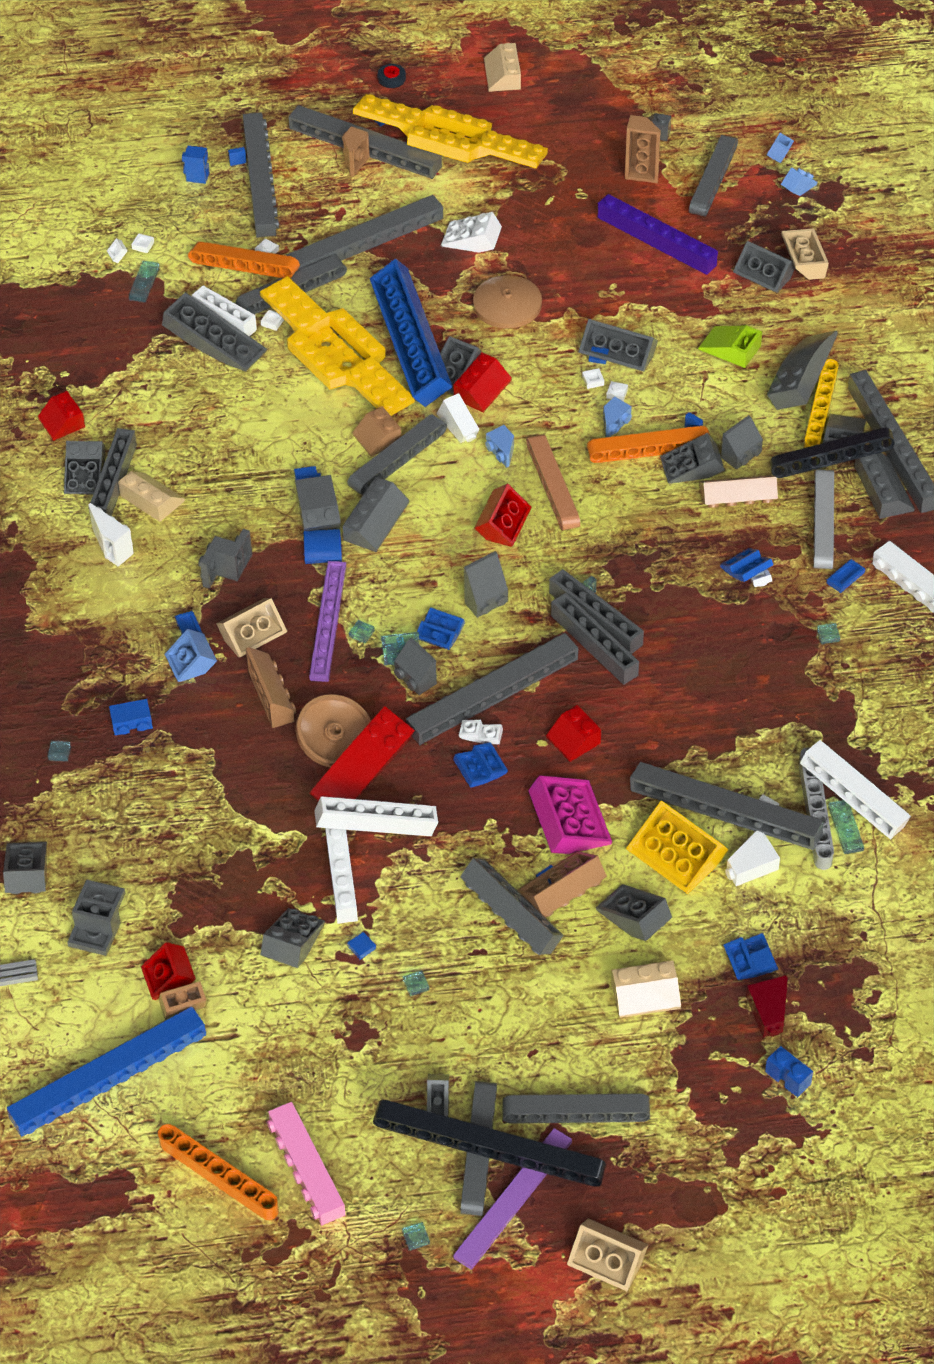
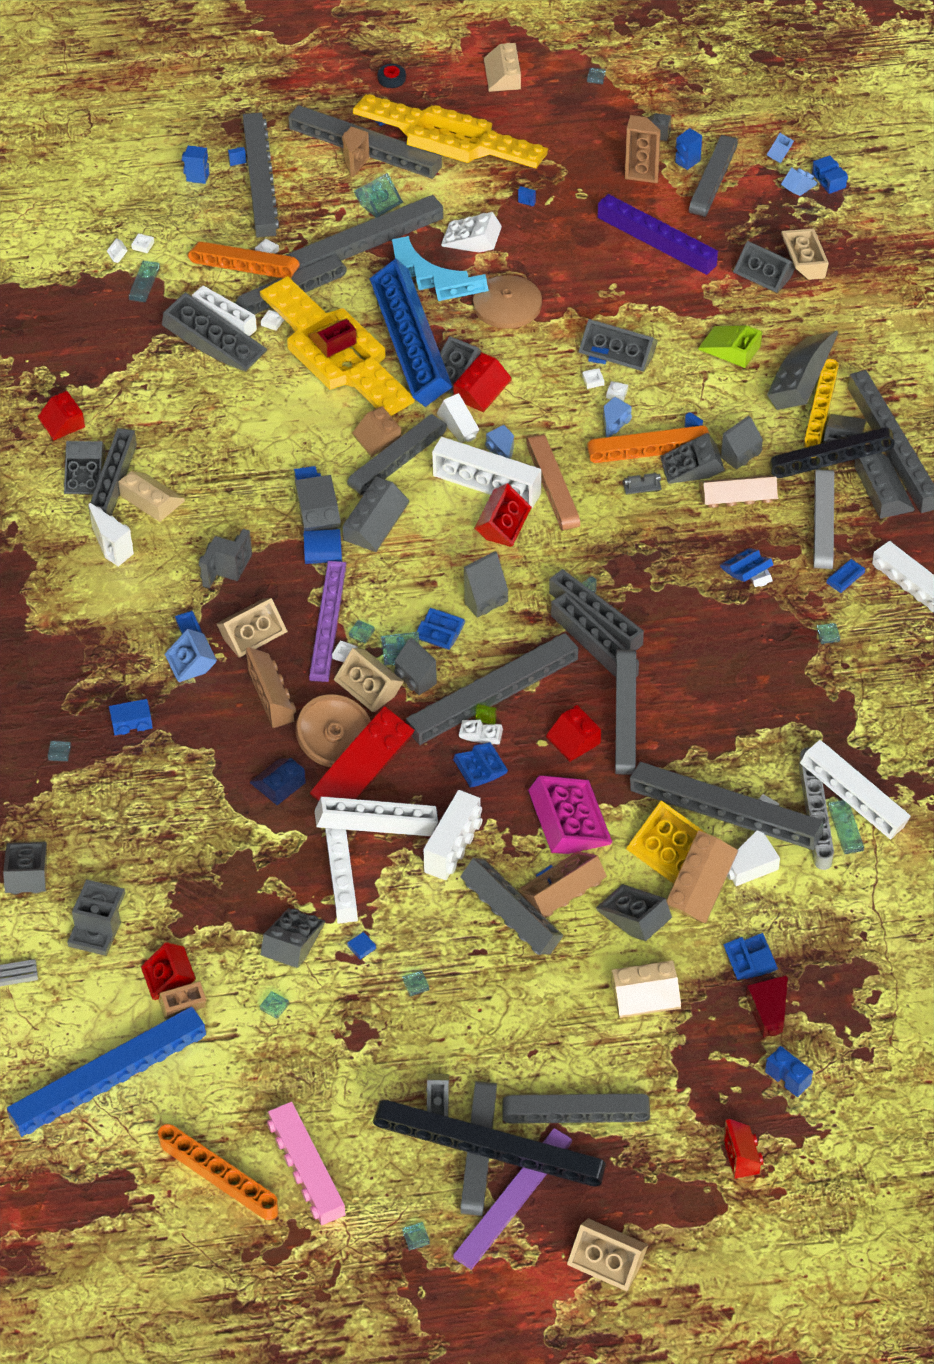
(274, 1005): none -> clear light blue tile
(280, 780): none -> dark blue slope
(334, 337): none -> dark red slope
(342, 651): none -> white plate
(368, 679): none -> tan slope
(378, 195): none -> clear light blue slope
(447, 282): none -> medium azure arch
(452, 835): none -> white brick
(484, 470): none -> white brick
(486, 714): none -> clear neon green tile
(526, 196): none -> blue tile
(596, 75): none -> clear light blue tile
(625, 712): none -> dark grey beam
(636, 484): none -> dark grey hinge
(689, 149): none -> blue brick
(701, 877): none -> medium nougat slope
(742, 1149): none -> red slope
(829, 174): none -> blue brick

